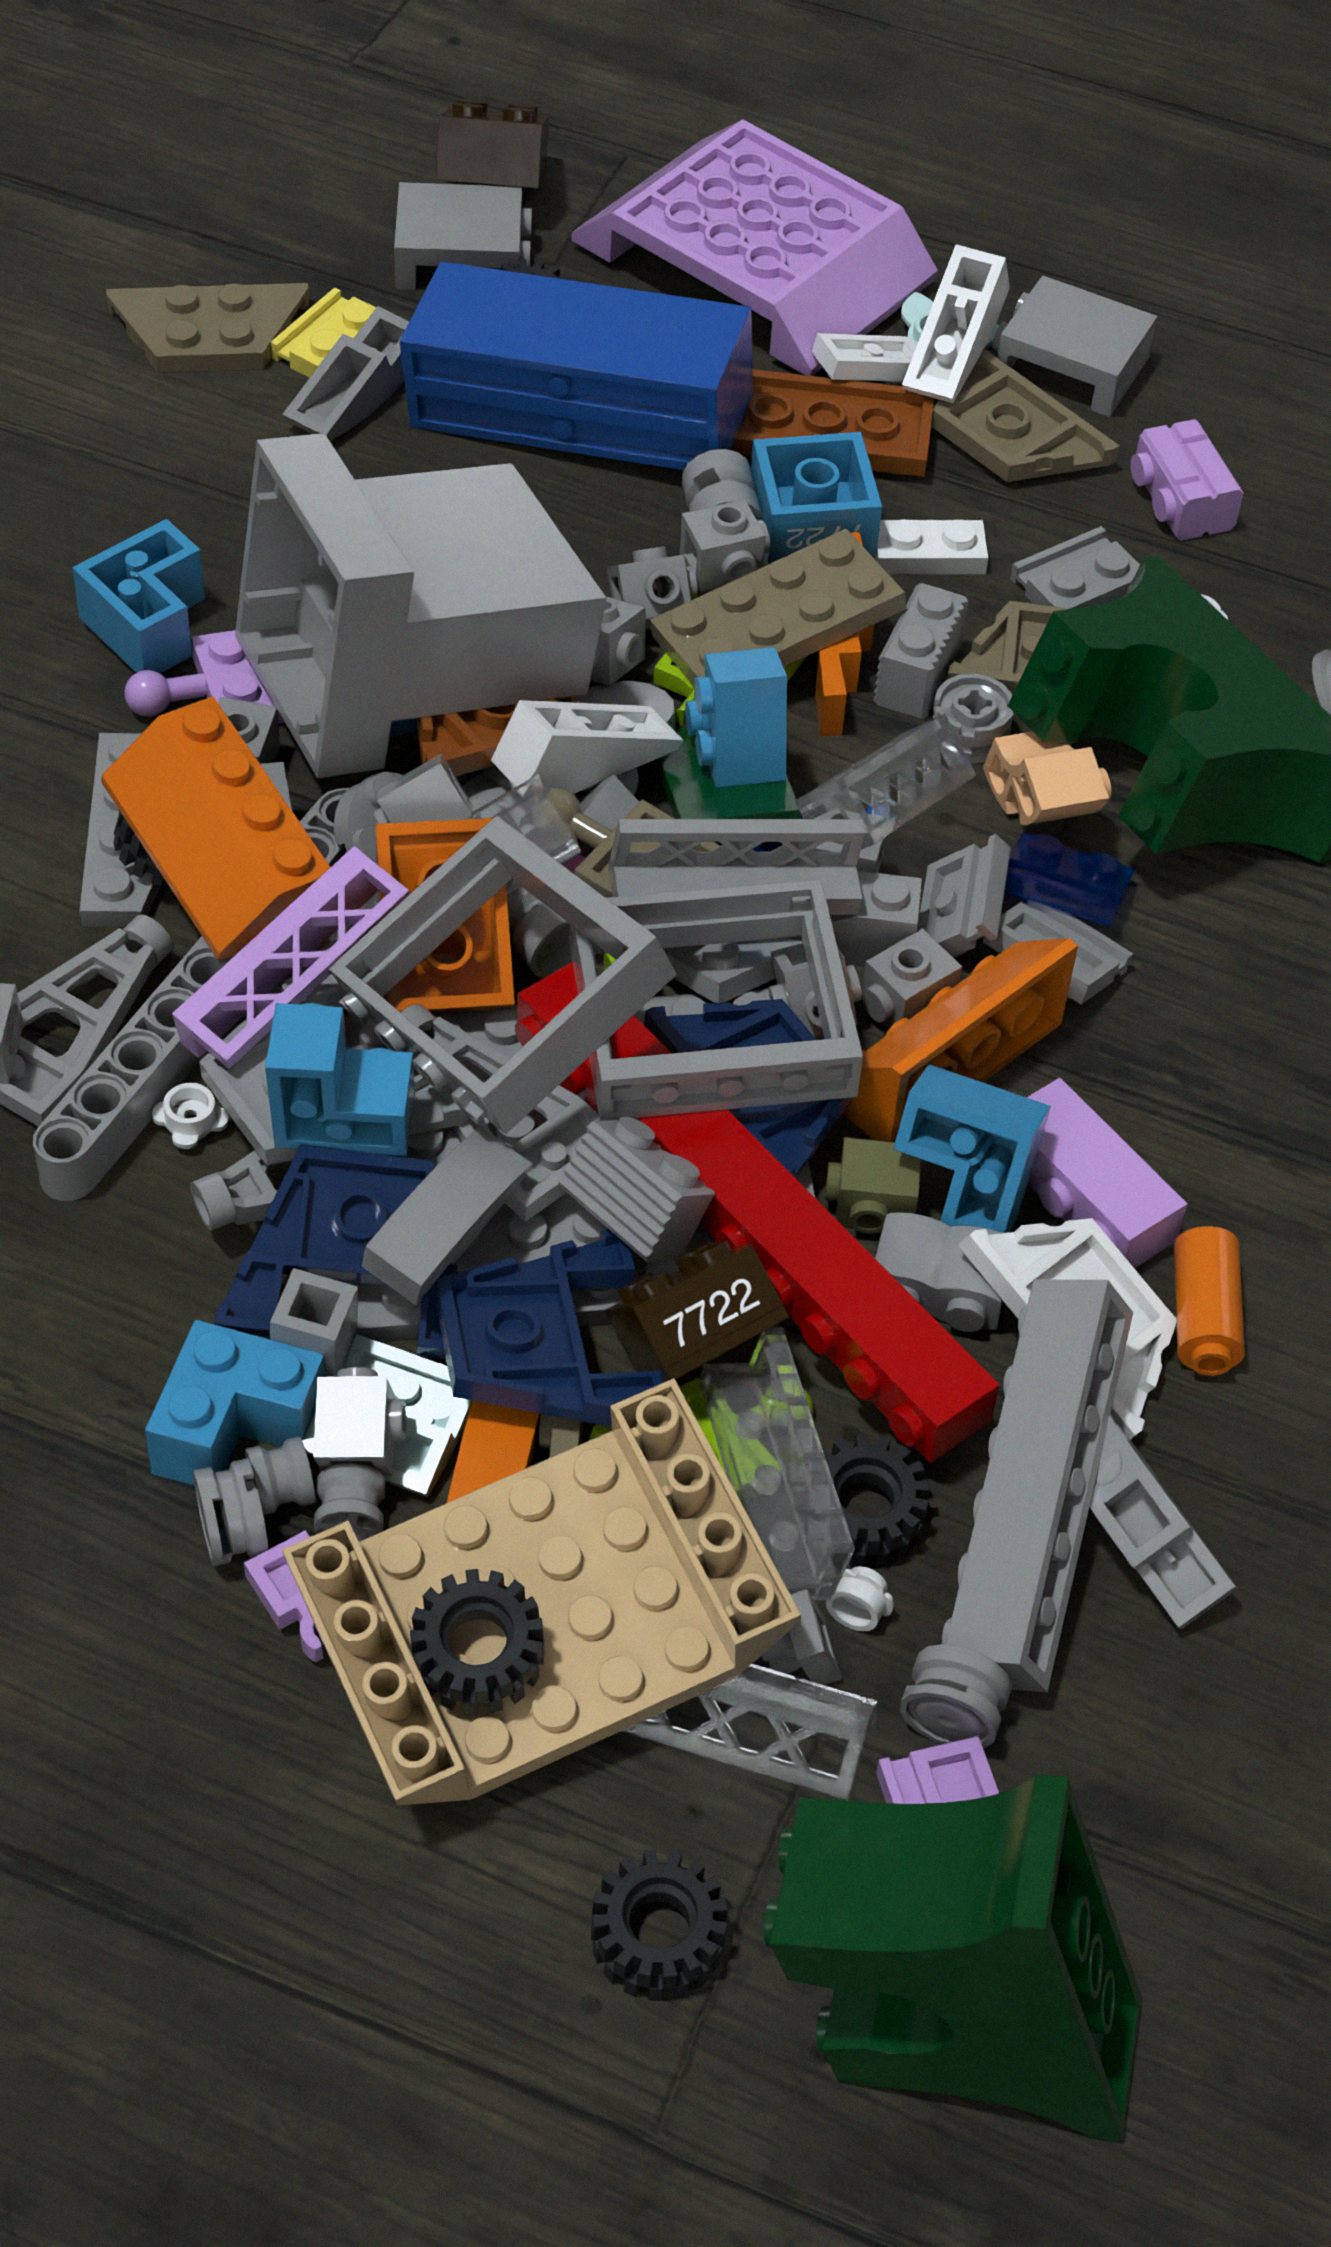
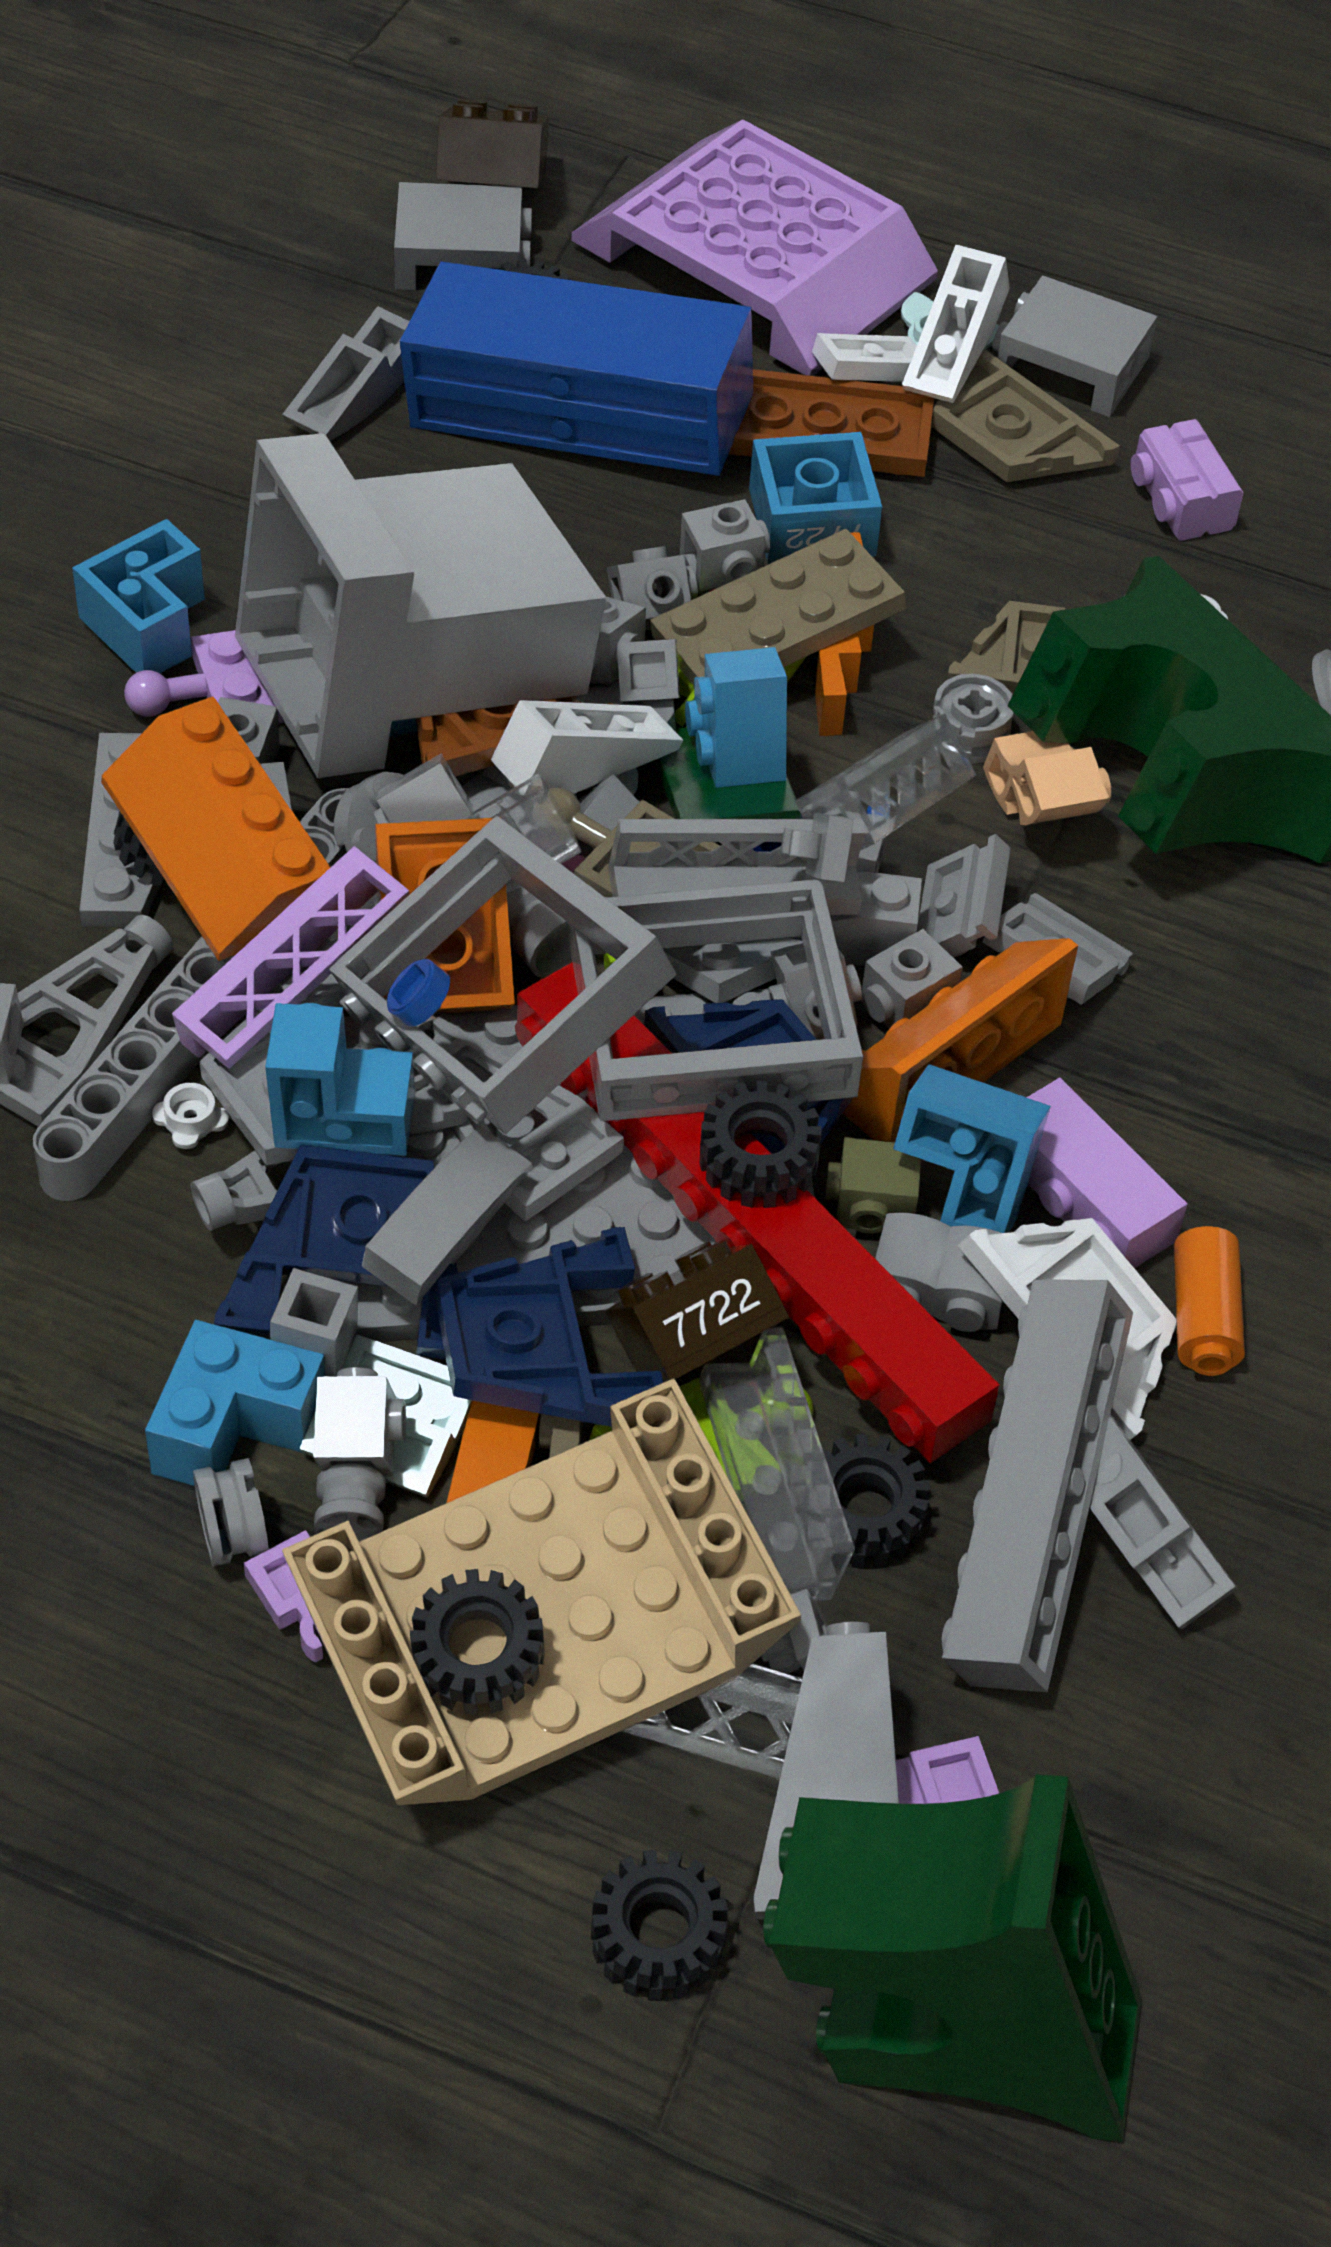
(207, 325): dark tan wing -> none
(282, 1475): light grey wheel -> none
(318, 330): light yellow plate -> none
(418, 992): none -> blue tile
(637, 1188): light grey brick -> none
(648, 670): none -> light grey tile
(719, 479): light grey wheel -> none
(765, 1114): none -> black tyre
(824, 846): none -> light grey tile
(837, 1737): none -> light grey slope
(860, 1599): white plate -> none
(920, 650): light grey brick -> none
(932, 547): white plate -> none
(955, 1695): light grey wheel -> none
(1067, 878): clear blue plate -> none
(1077, 572): light grey plate -> none

